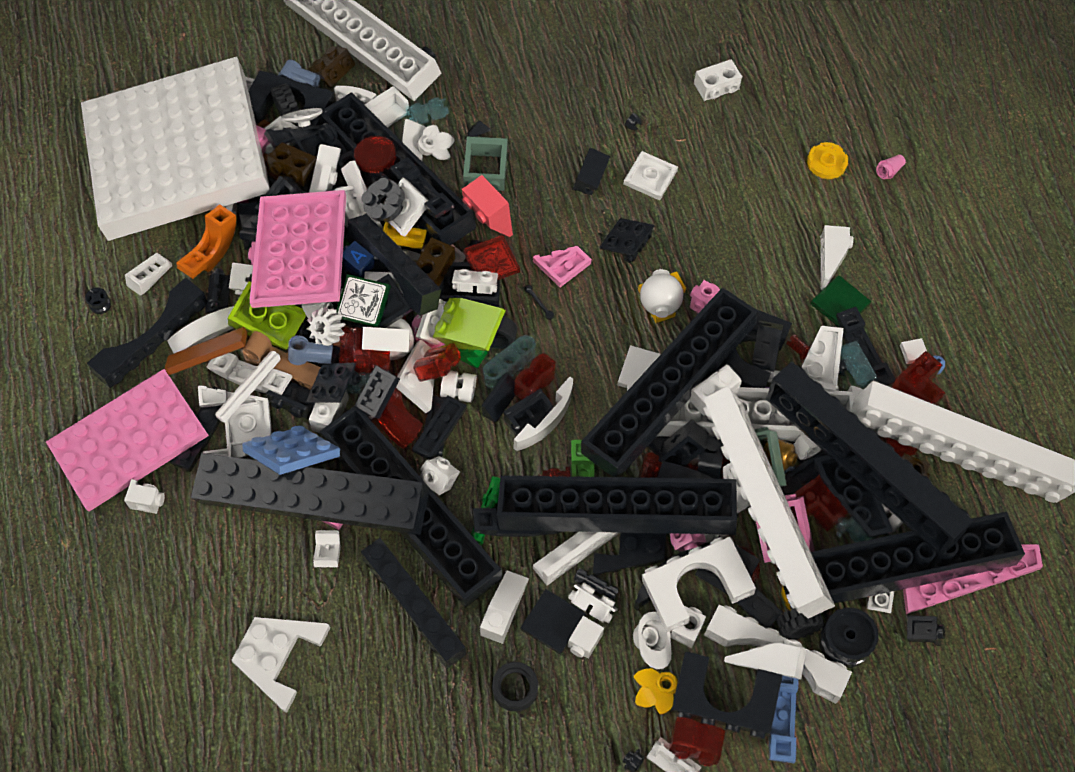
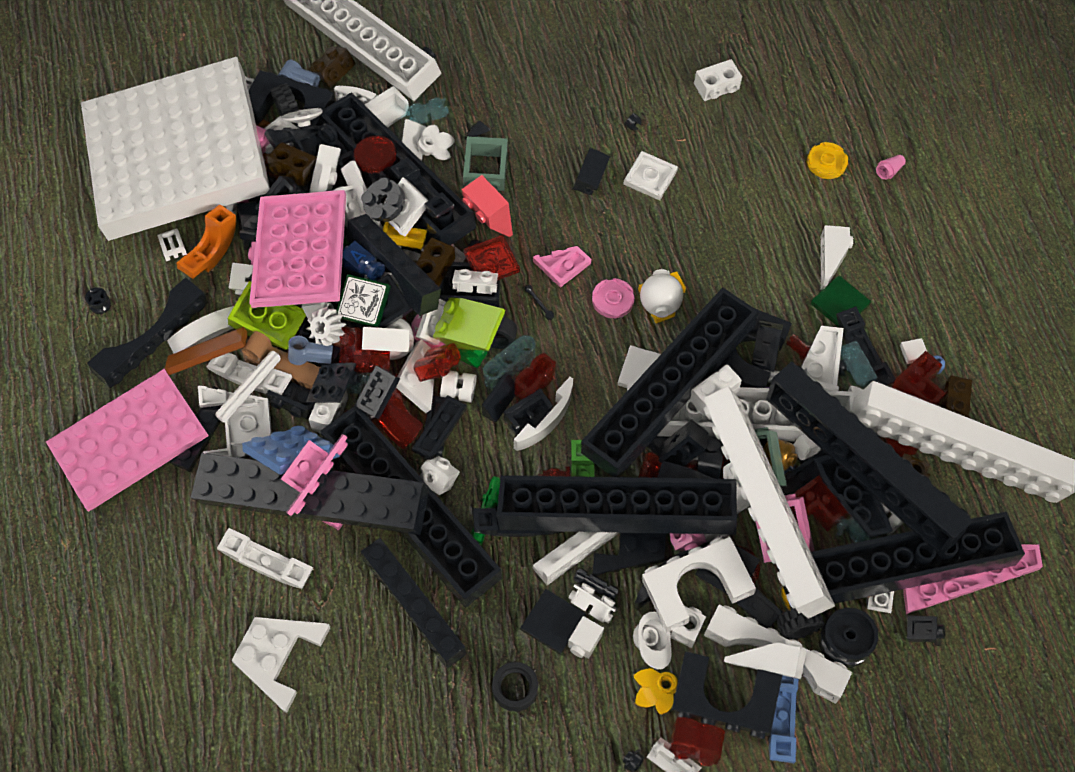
(141, 284): white slope -> none
(144, 497): white brick -> none
(174, 251): none -> white tile
(218, 291): black hinge -> none
(264, 560): none -> white slope
(307, 469): none -> bright pink bracket
(327, 548): white bracket -> none
(371, 268): none -> dark blue wheel
(503, 607): white slope -> none
(613, 298): none -> bright pink tile
(628, 238): black hinge -> none
(702, 295): bright pink brick -> none
(957, 395): none -> dark brown brick

